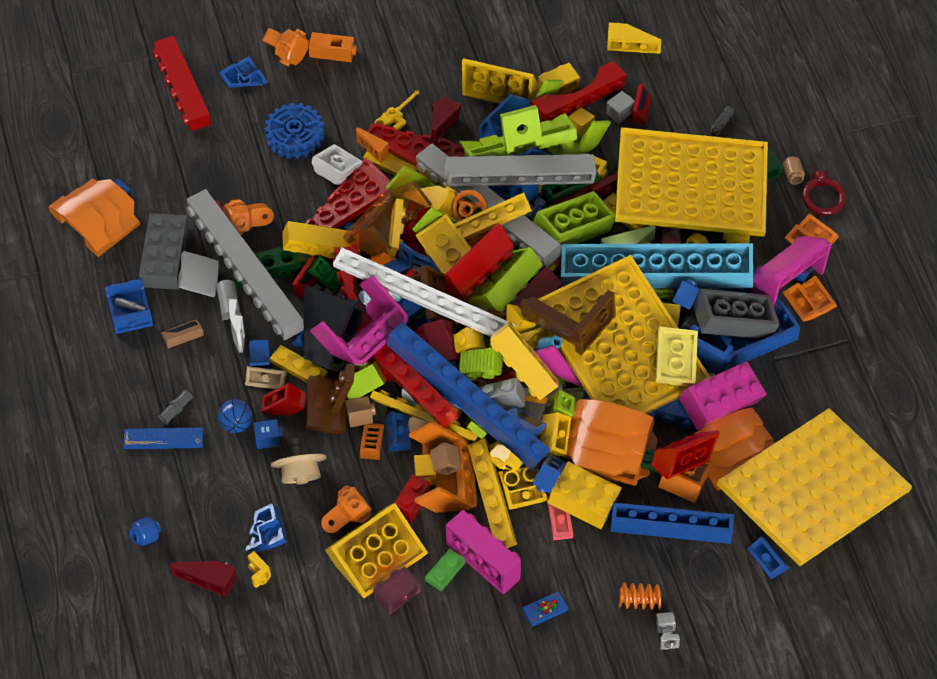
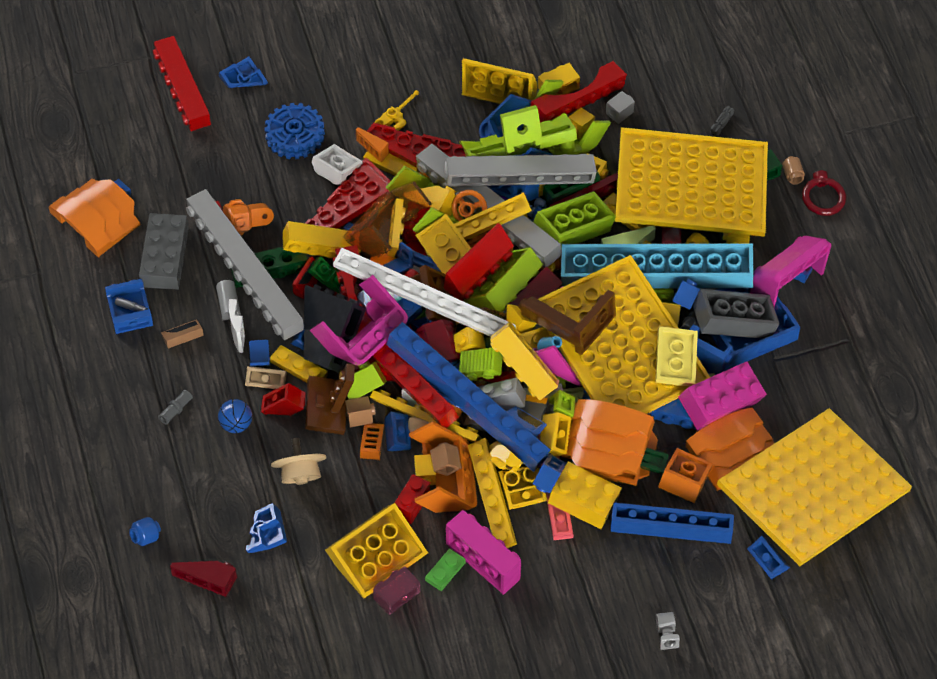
(163, 438): blue tile -> none
(198, 274): light grey slope -> none
(259, 569): yellow bracket -> none
(267, 434): blue brick -> none
(288, 46): orange piece -> none
(332, 47): orange brick -> none
(350, 507): orange piece -> none
(444, 116): dark red slope -> none
(477, 429): lime plate -> none
(545, 609): blue tile -> none
(630, 39): yellow slope -> none
(640, 595): orange piece -> none
(641, 105): red slope -> none
(685, 454): red slope -> none
(809, 299): orange slope -> none
(811, 227): orange slope -> none

